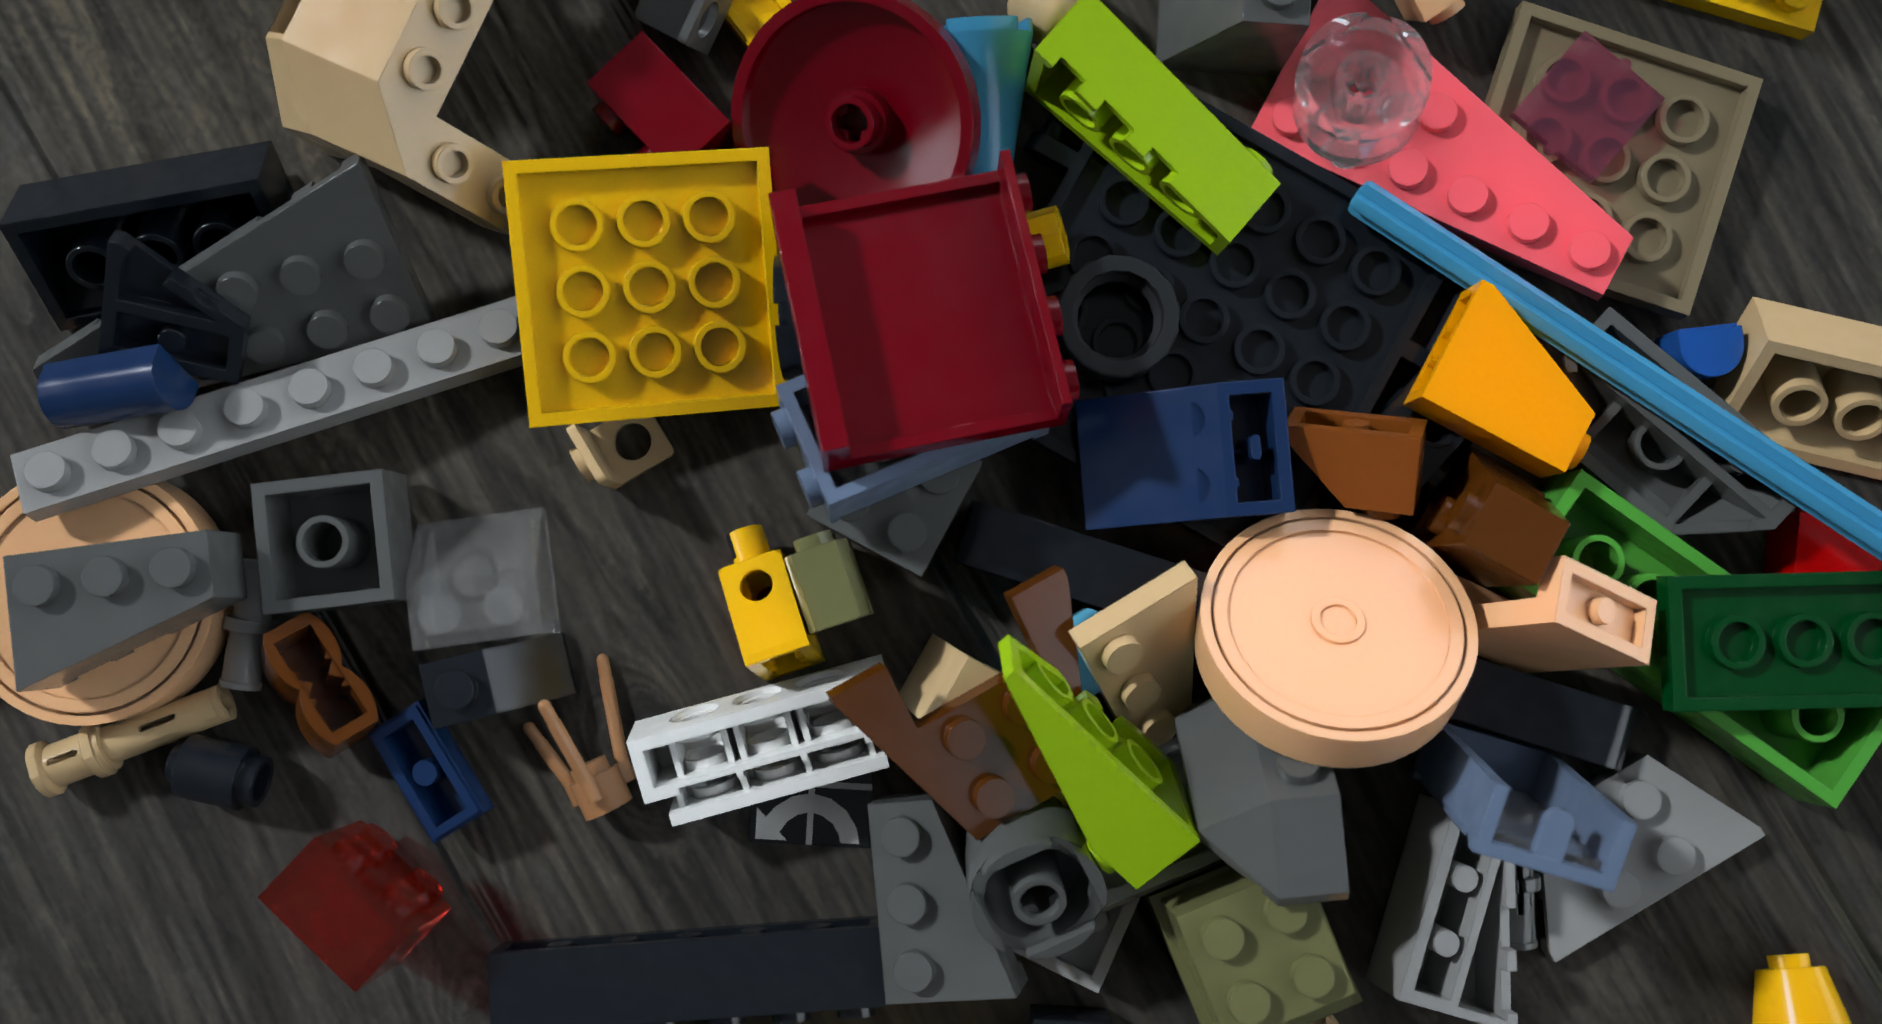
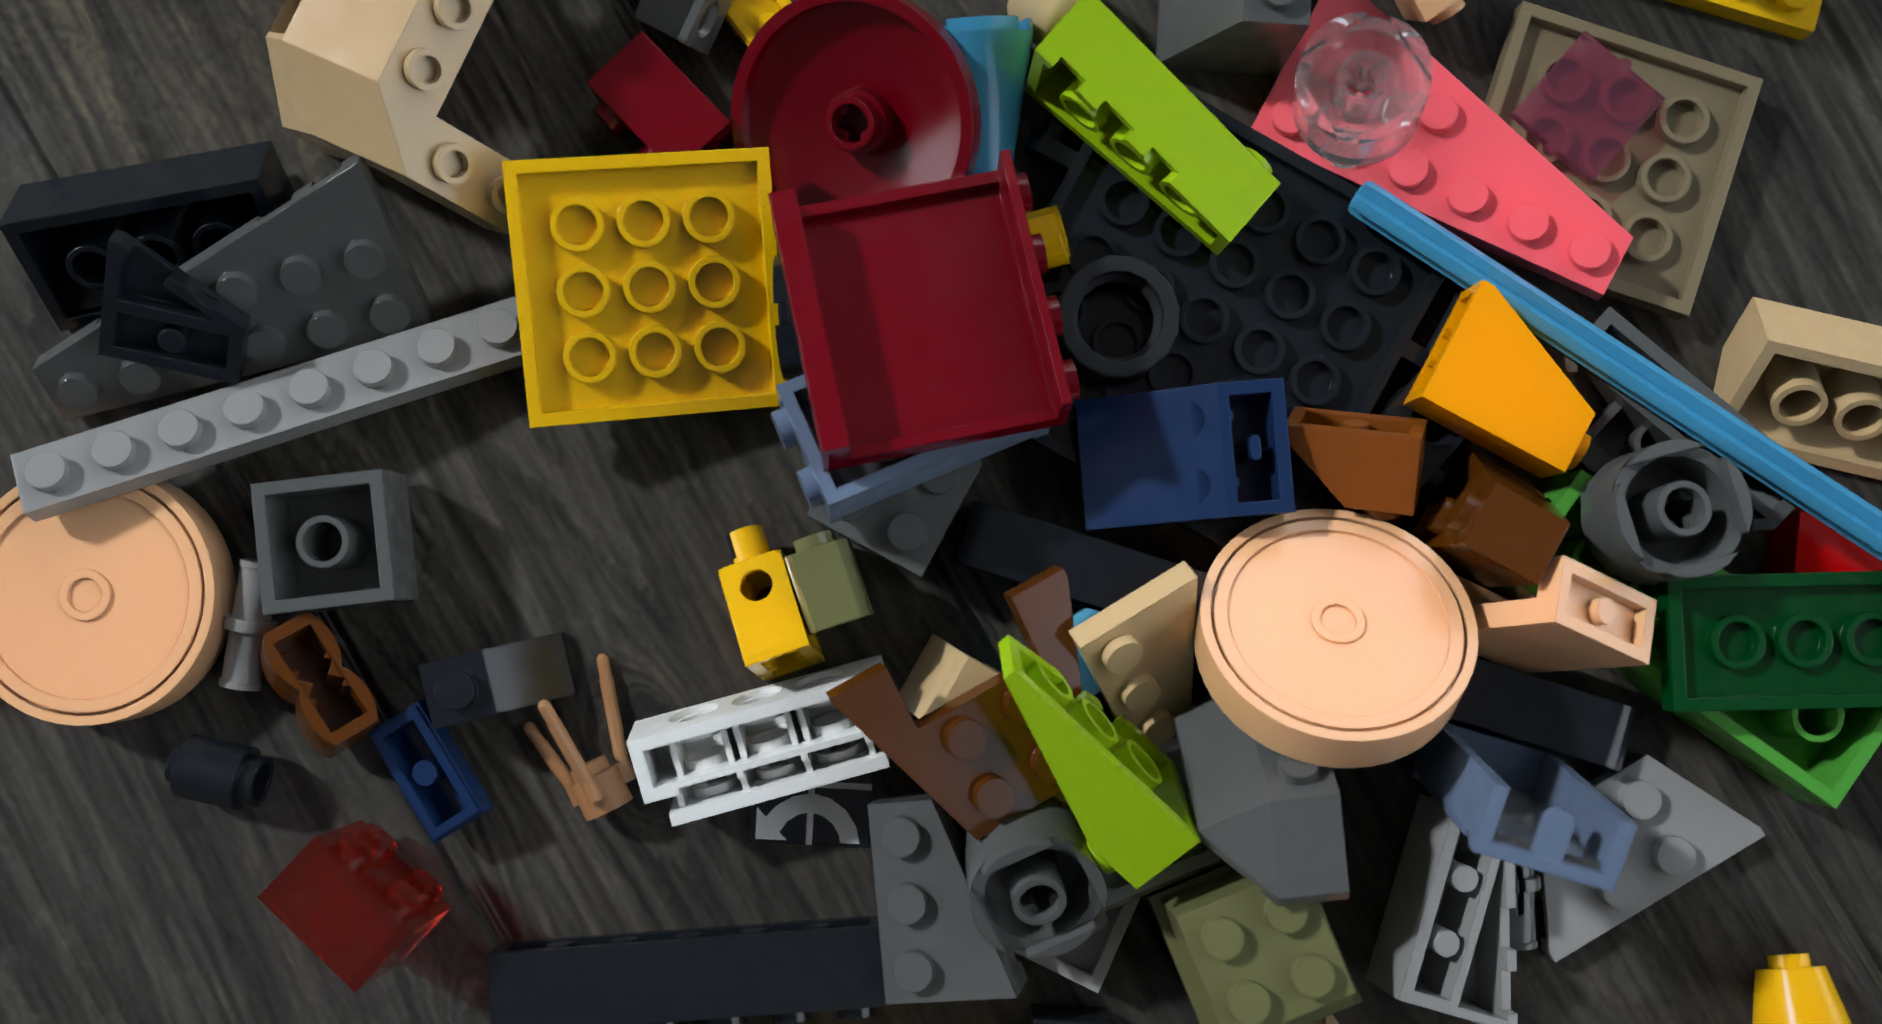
(104, 747): tan pin -> none
(108, 598): dark grey wedge -> none
(113, 387): dark blue brick -> none
(481, 580): clear slope -> none
(599, 459): tan bracket -> none
(1665, 513): none -> dark grey brick
(1706, 349): blue brick -> none

